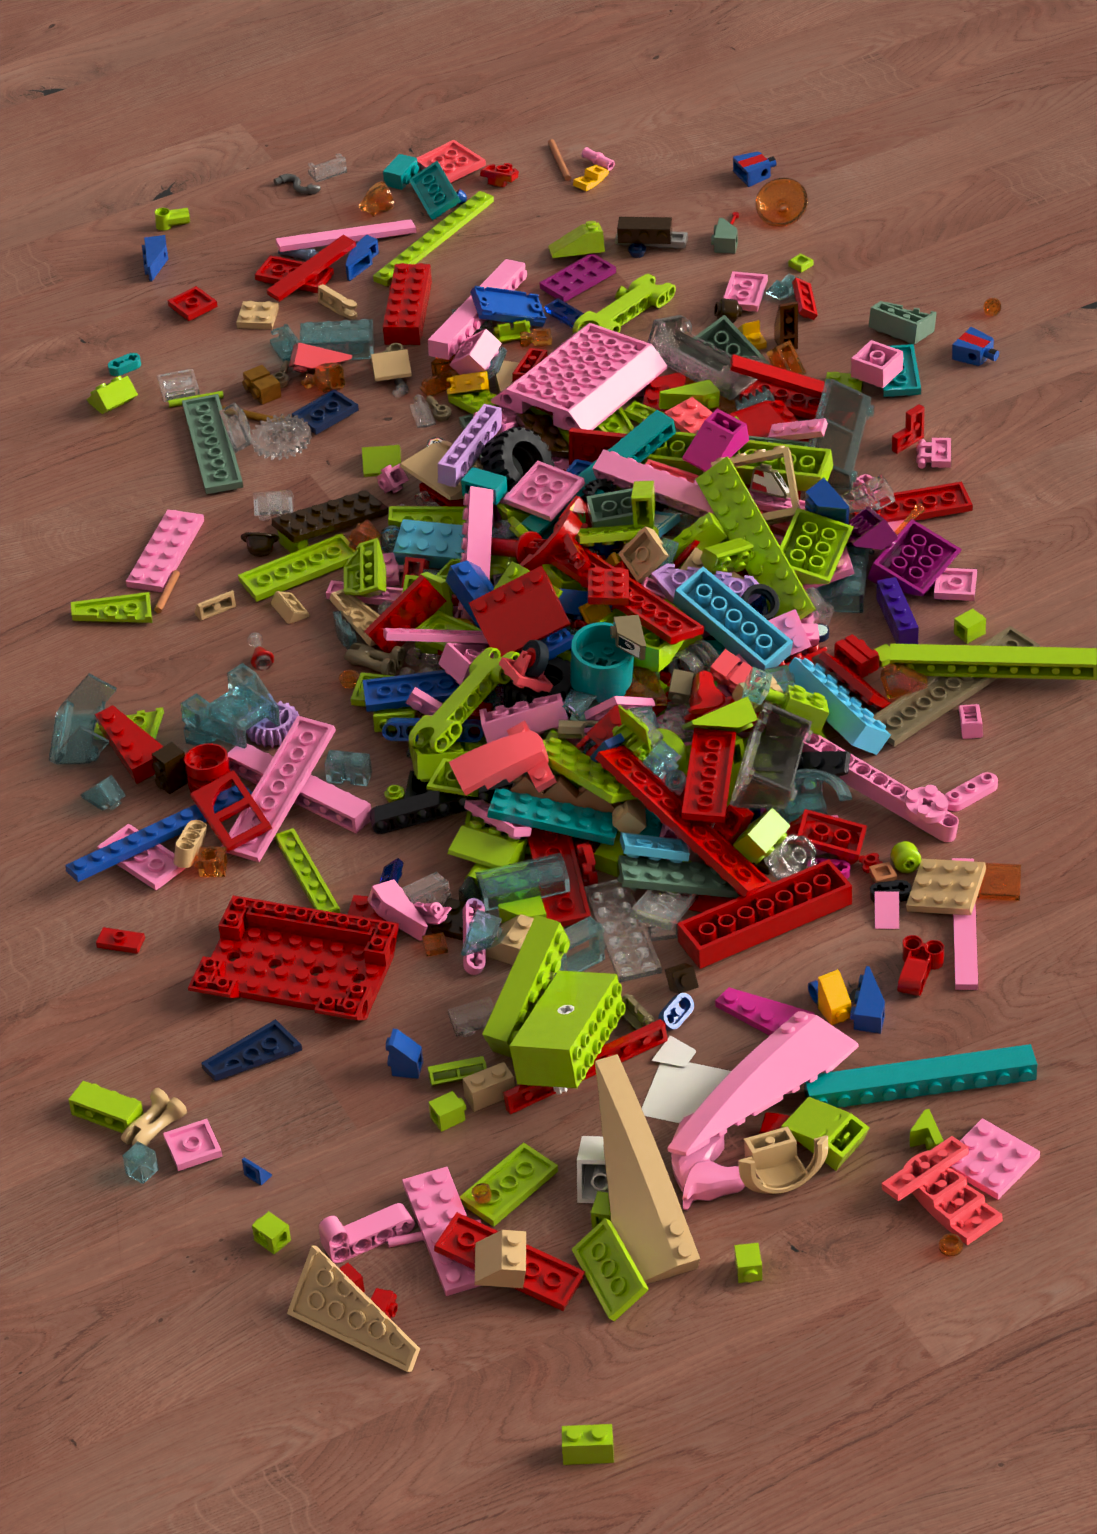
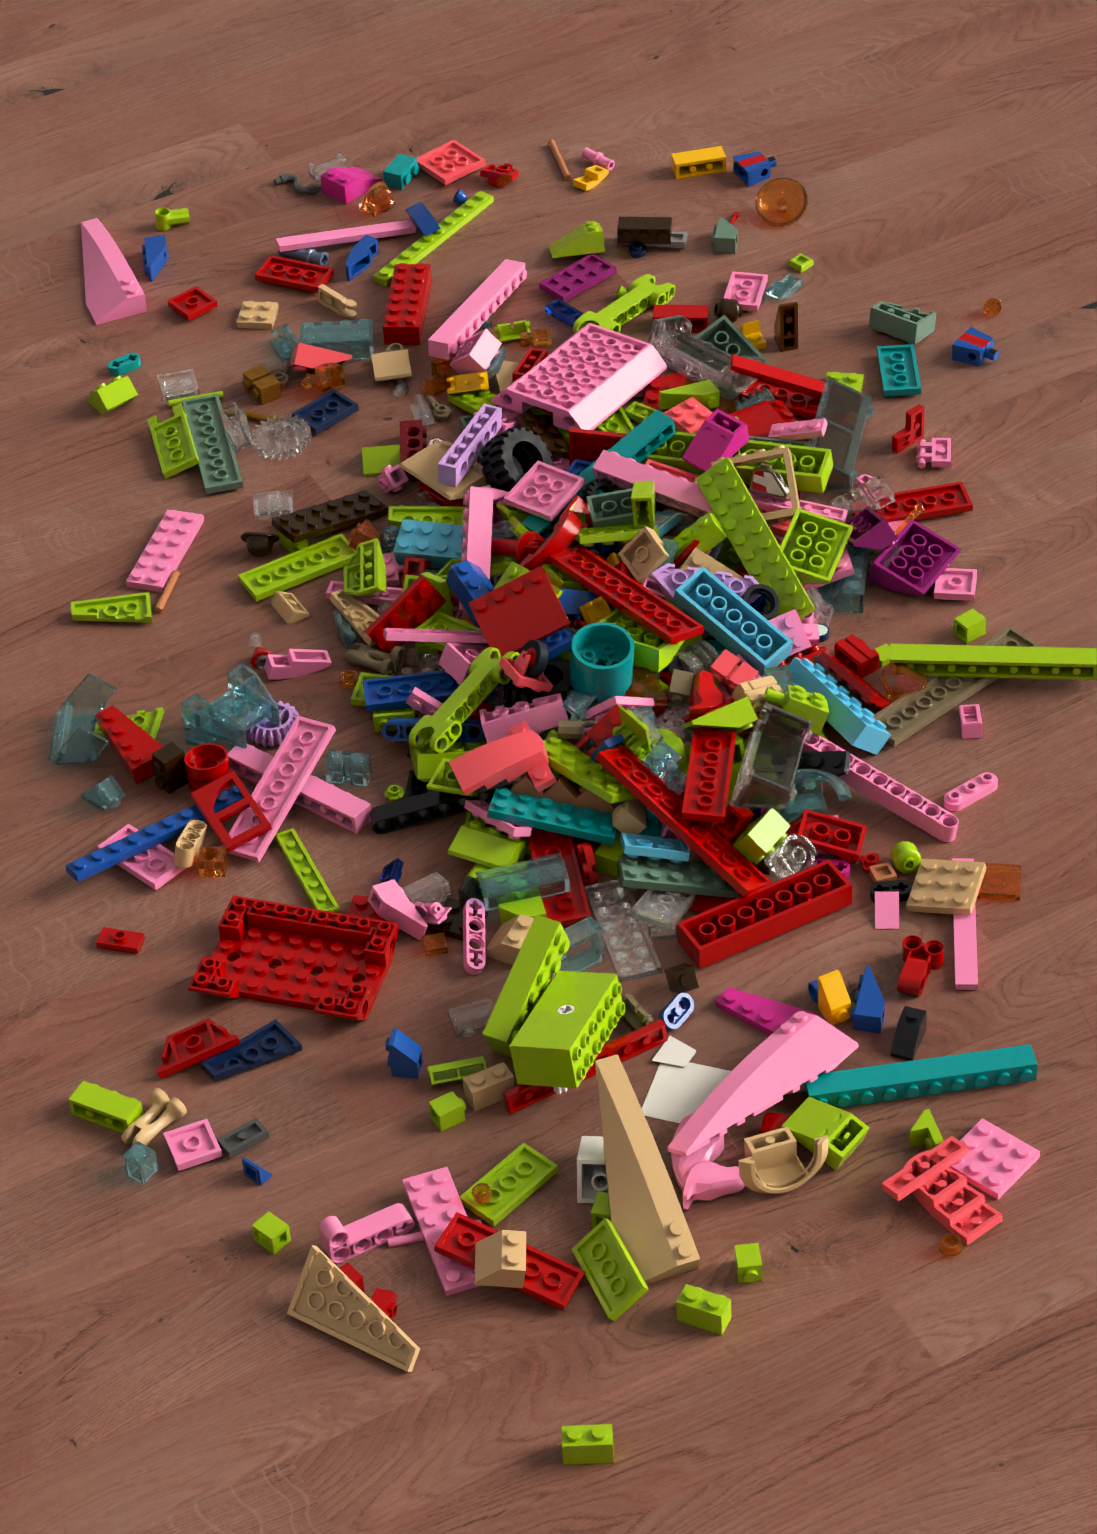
(109, 281): none -> bright pink wedge
(173, 442): none -> lime hinge
(194, 1045): none -> red wing
(215, 605): tan slope -> none
(243, 1138): none -> dark grey plate
(296, 663): none -> bright pink slope
(311, 268): red tile -> none
(347, 183): none -> dark pink slope
(411, 441): none -> dark red brick
(422, 219): none -> blue slope
(434, 190): teal plate -> none
(481, 932): clear light blue slope -> none
(485, 479): teal brick -> none
(507, 305): blue piece -> none
(576, 553): red hinge -> none
(608, 586): red plate -> none
(629, 635): dark tan slope -> none
(696, 314): none -> red brick
(698, 162): none -> yellow brick
(703, 1309): none -> lime brick
(727, 556): lime slope -> none
(757, 685): clear light blue brick -> none
(786, 358): clear orange slope -> none
(804, 298): red plate -> none
(825, 501): blue slope -> none
(877, 364): bright pink brick -> none
(897, 611): dark purple brick -> none
(909, 1033): none -> black slope
(926, 795): bright pink plate -> none

